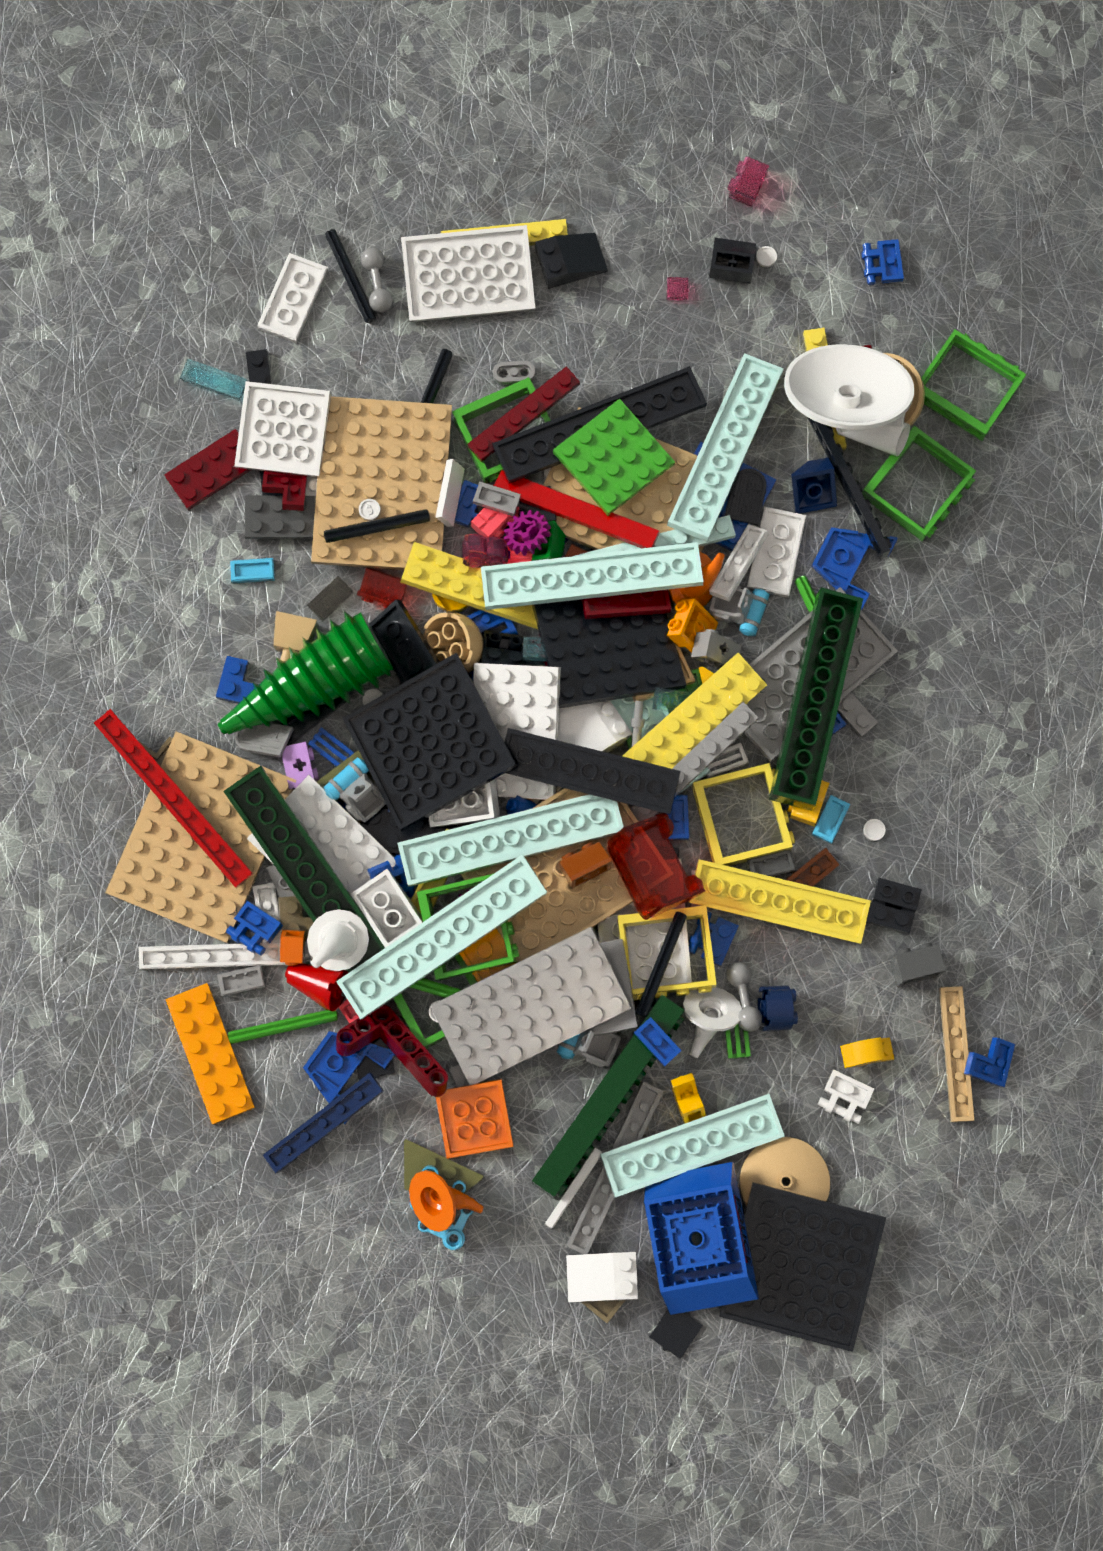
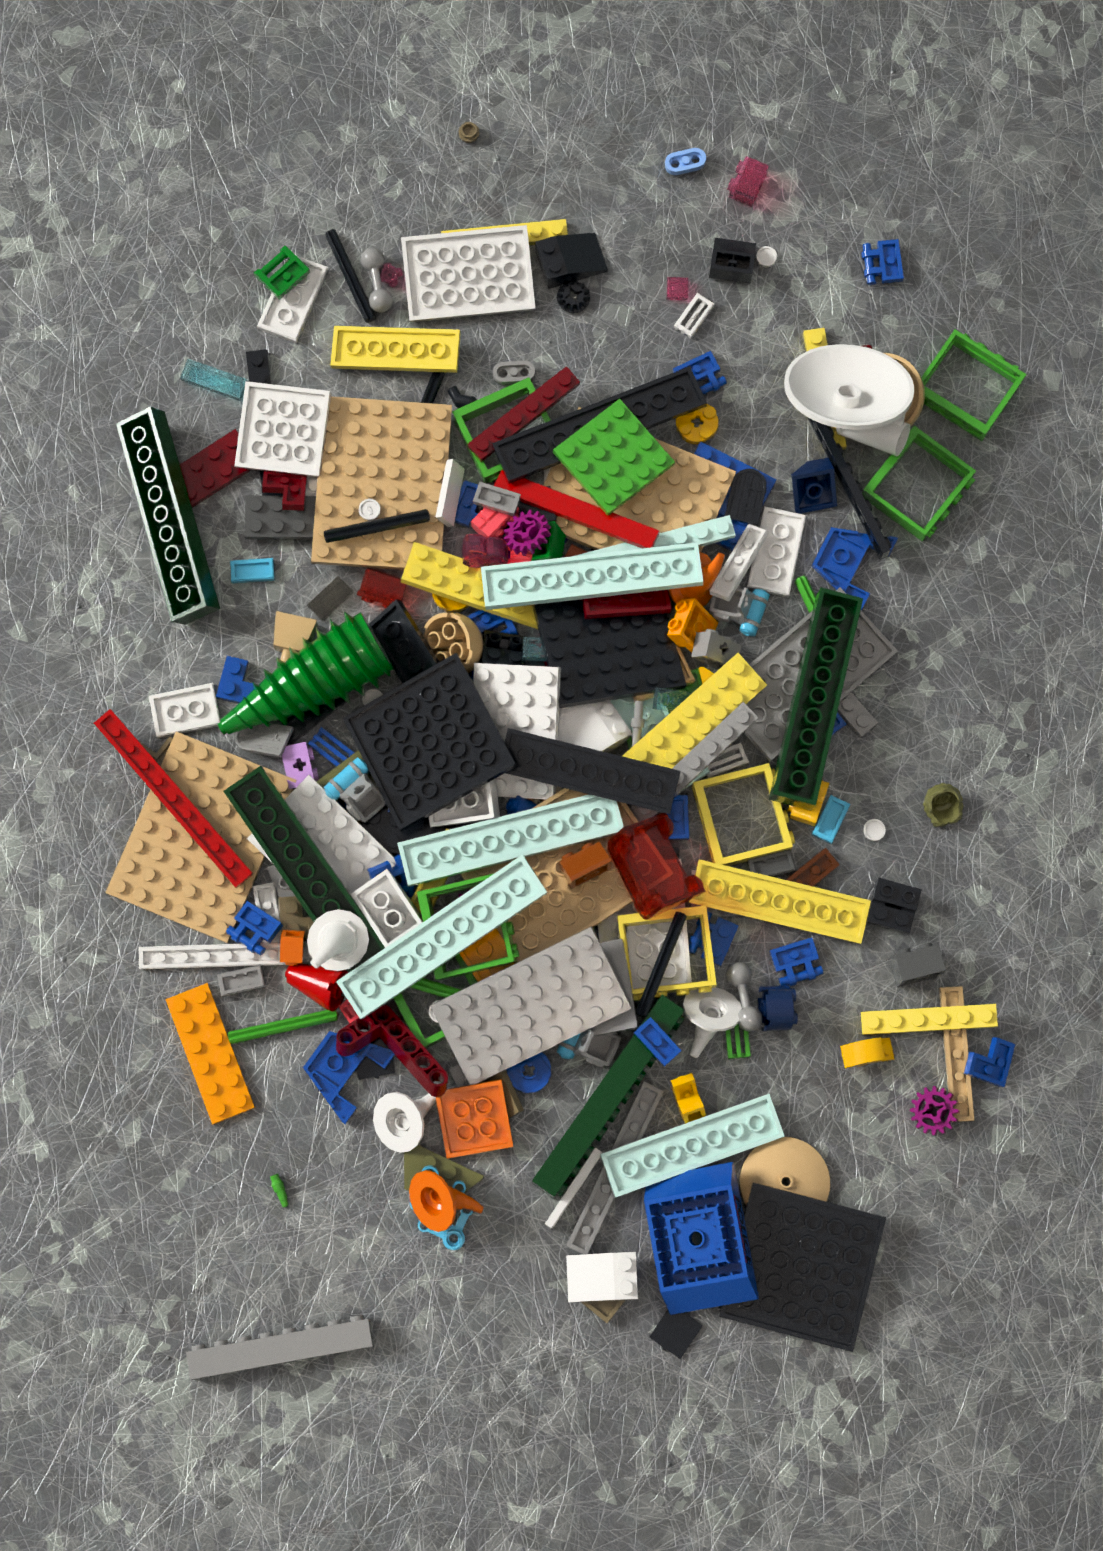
(168, 516): none -> dark green brick
(185, 710): none -> white tile
(278, 1187): none -> bright green piece
(279, 1349): none -> light grey brick
(286, 277): none -> green plate
(323, 1123): dark blue plate -> none
(395, 349): none -> light yellow plate
(396, 273): none -> clear pink plate
(400, 1120): none -> white piece
(458, 399): none -> black arm
(468, 132): none -> dark tan plate
(512, 1101): none -> dark tan tile
(534, 1083): none -> blue plate
(569, 304): none -> black gear
(684, 161): none -> light blue plate
(685, 329): none -> white tile
(704, 431): none -> yellow plate
(705, 367): none -> blue plate
(725, 447): light aqua plate -> none
(794, 955): none -> blue plate
(848, 1090): white plate -> none
(929, 1019): none -> light yellow plate
(938, 1120): none -> magenta gear
(943, 804): none -> olive hair

